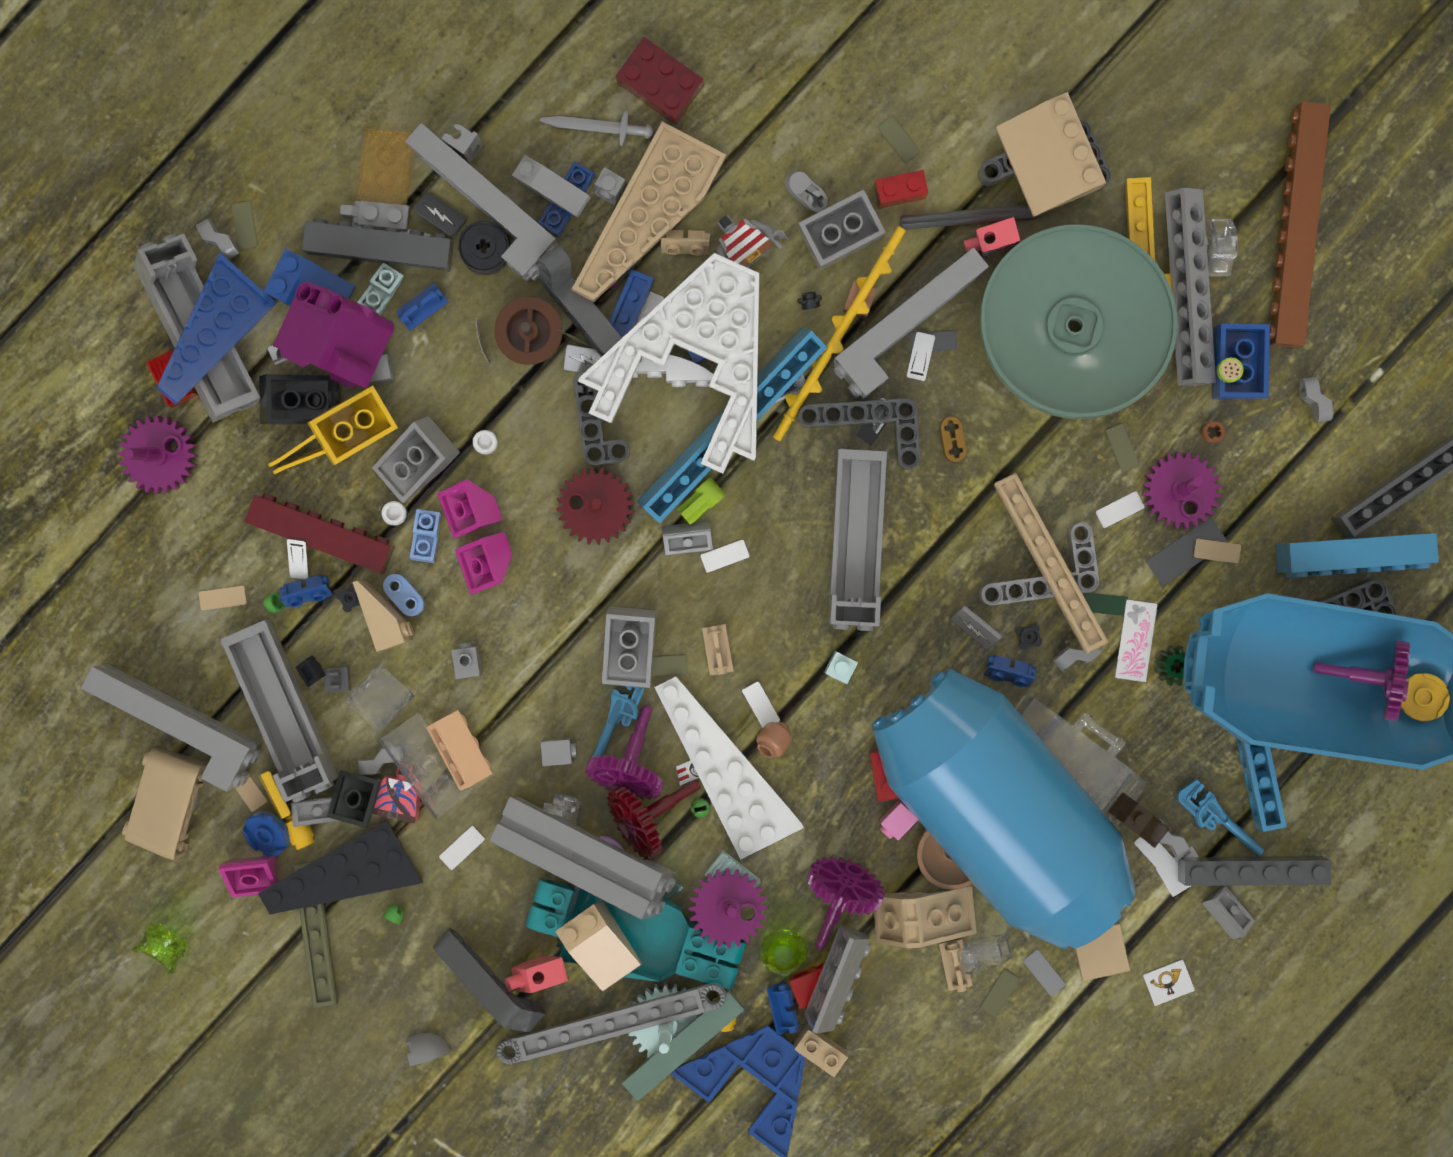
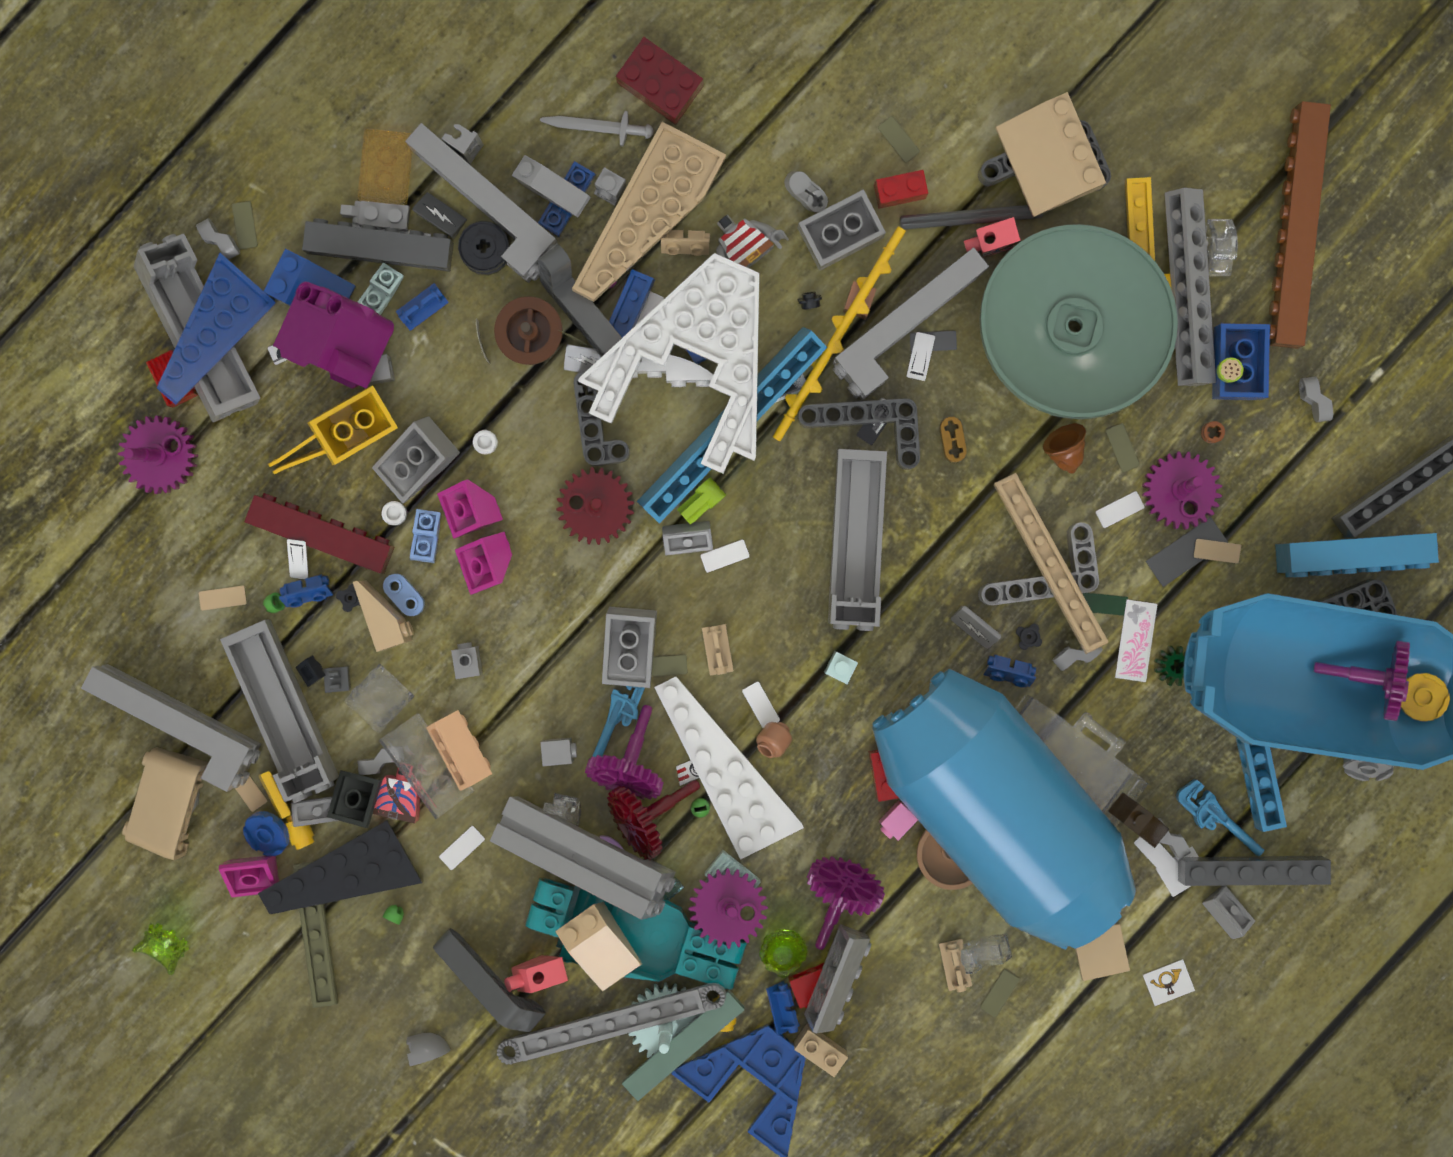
(295, 398): black slope -> none
(925, 918): tan bracket -> none
(1044, 972): light grey sticker -> none
(1066, 446): none -> dark orange piece
(1364, 770): none -> light grey tile

